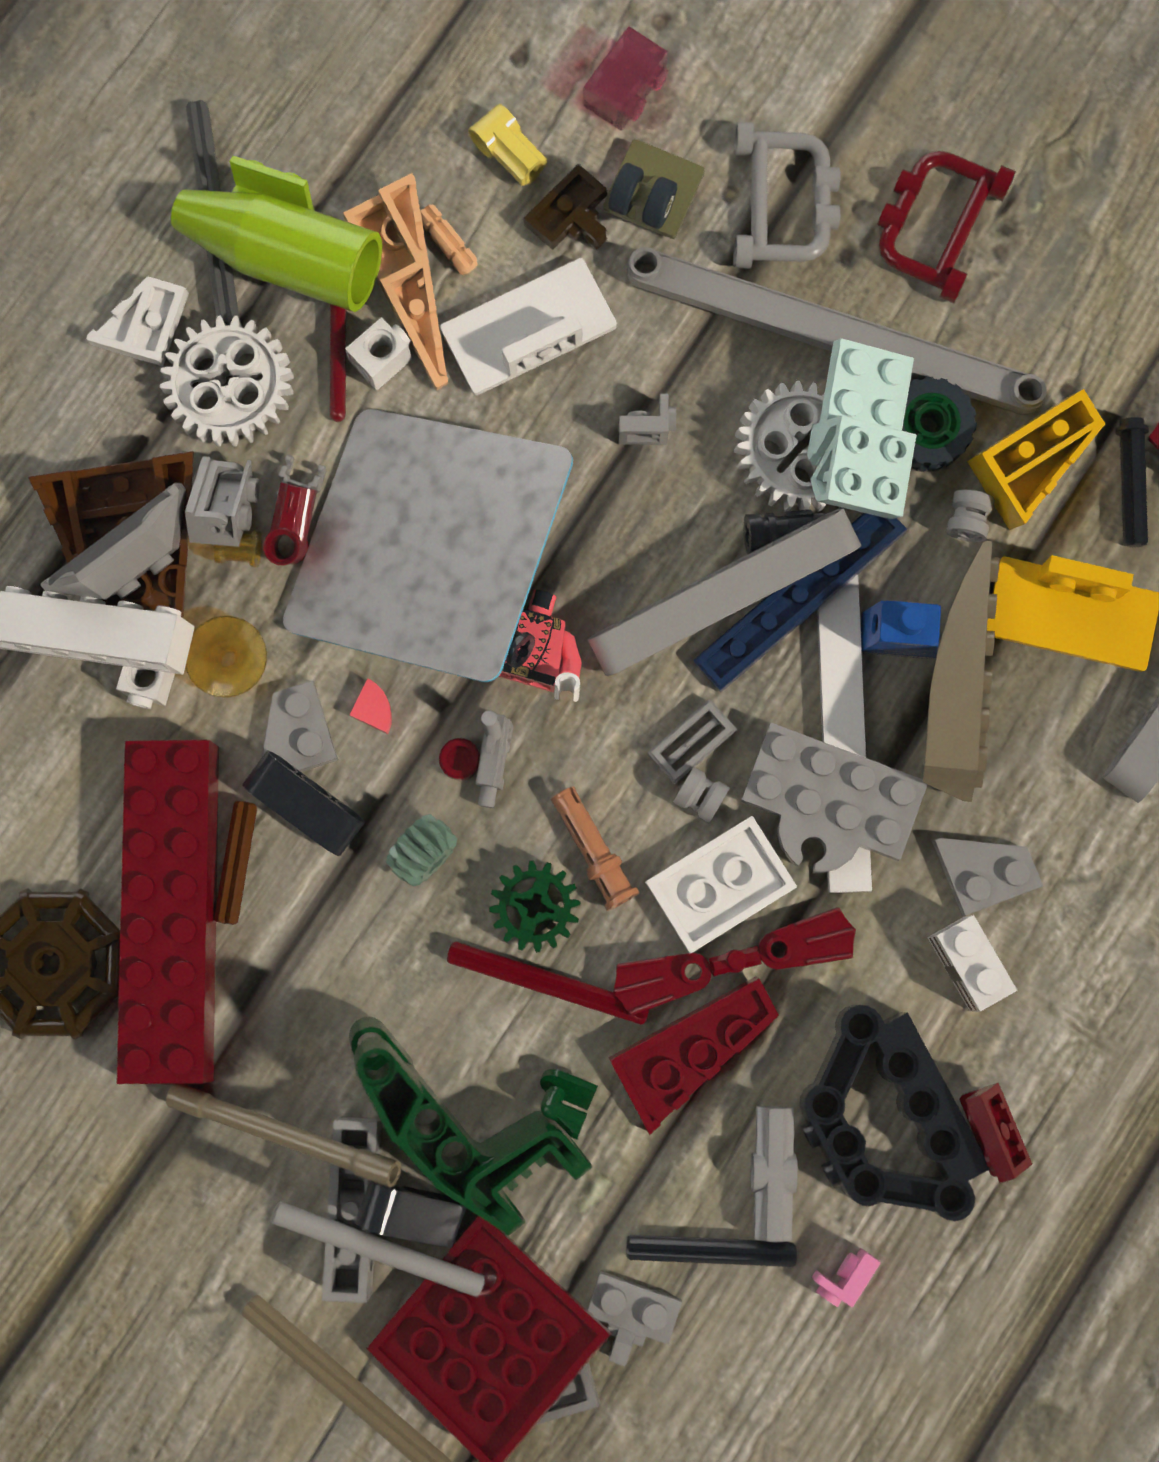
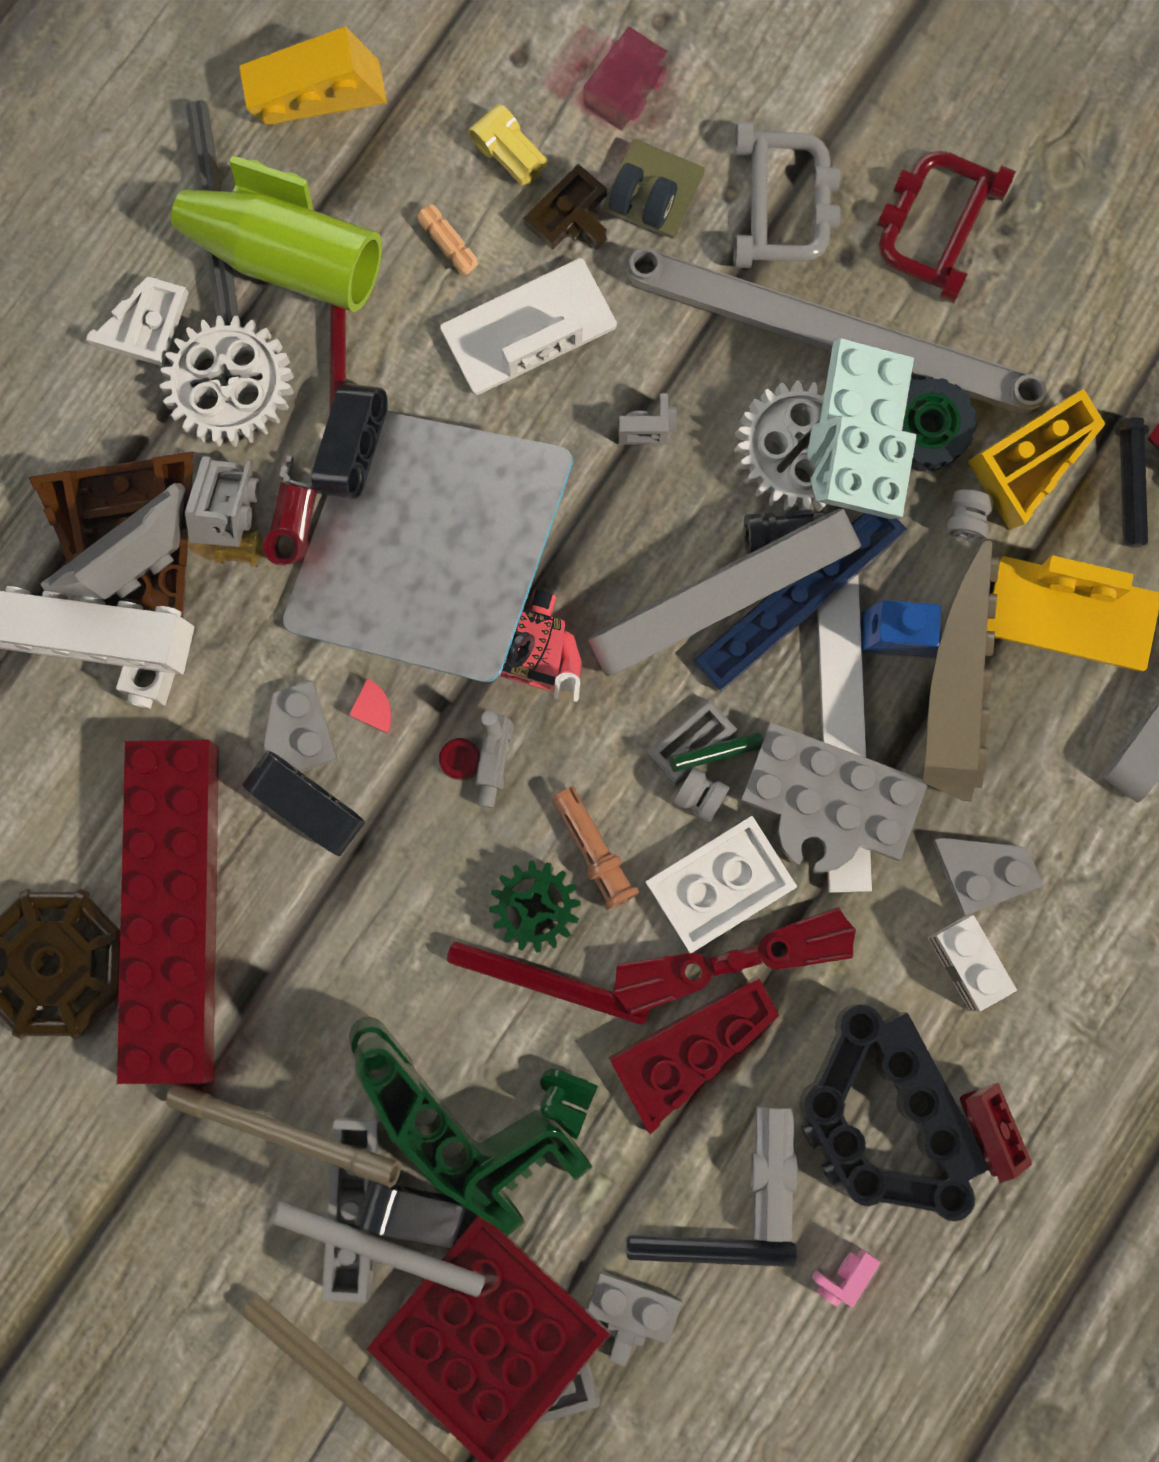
(212, 642): clear yellow dish -> none
(235, 862): reddish brown axle -> none
(313, 79): none -> yellow wedge
(349, 441): none -> black beam
(375, 369): white brick -> none
(405, 269): light nougat wedge -> none
(421, 850): sand green gear -> none
(715, 752): none -> dark green piece

